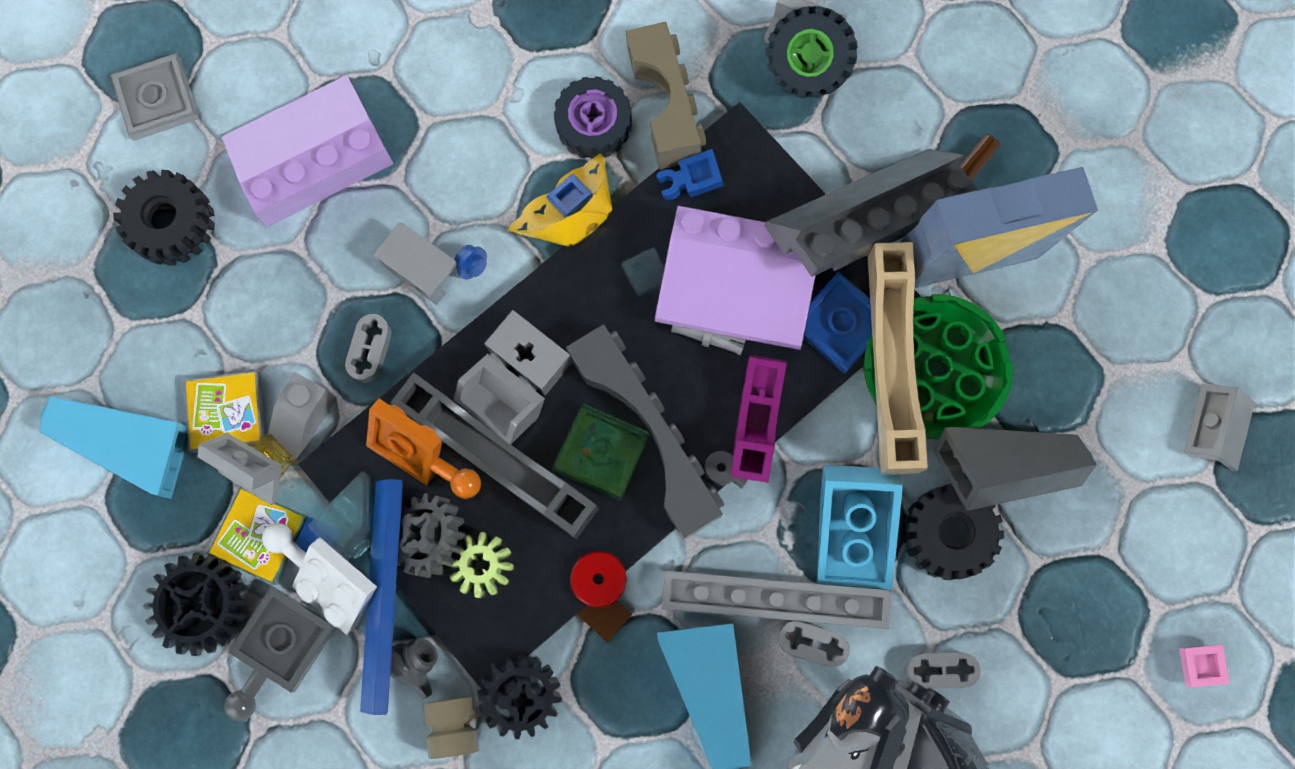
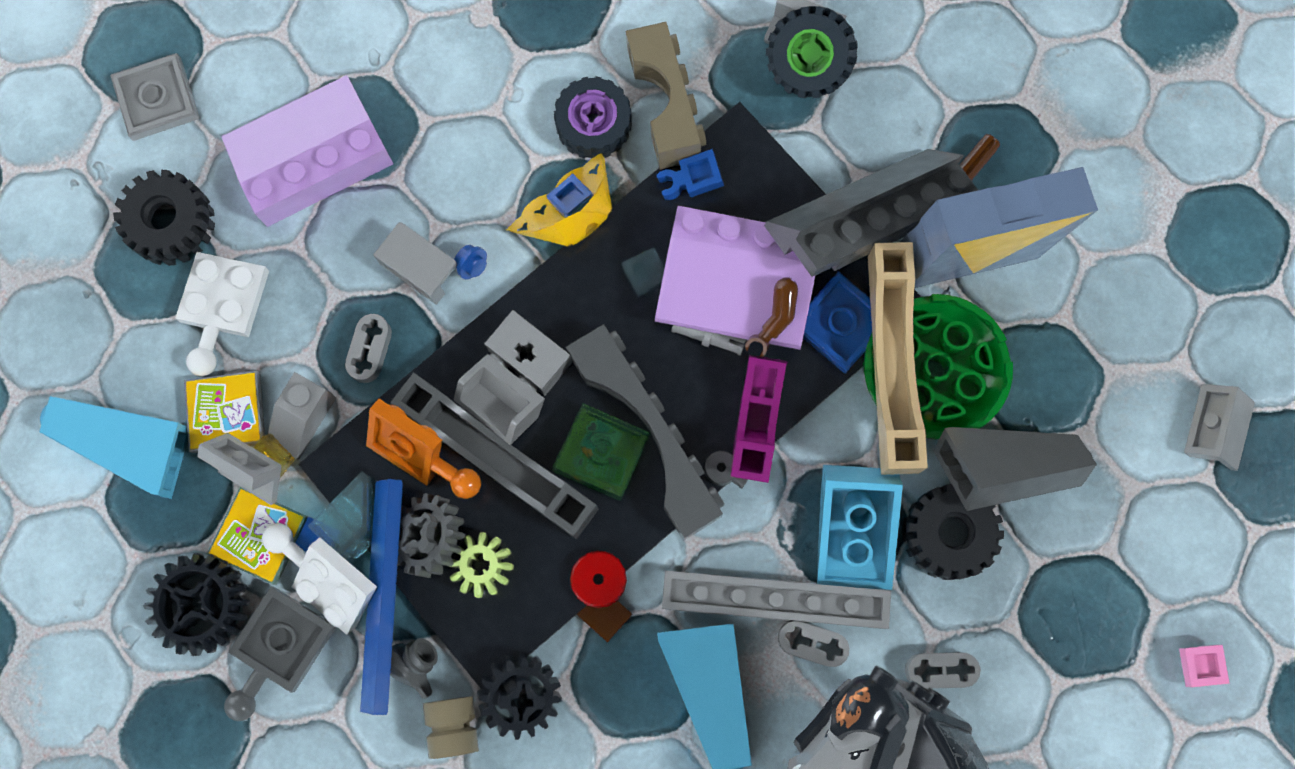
(222, 298): none -> white plate
(783, 313): none -> reddish brown arm

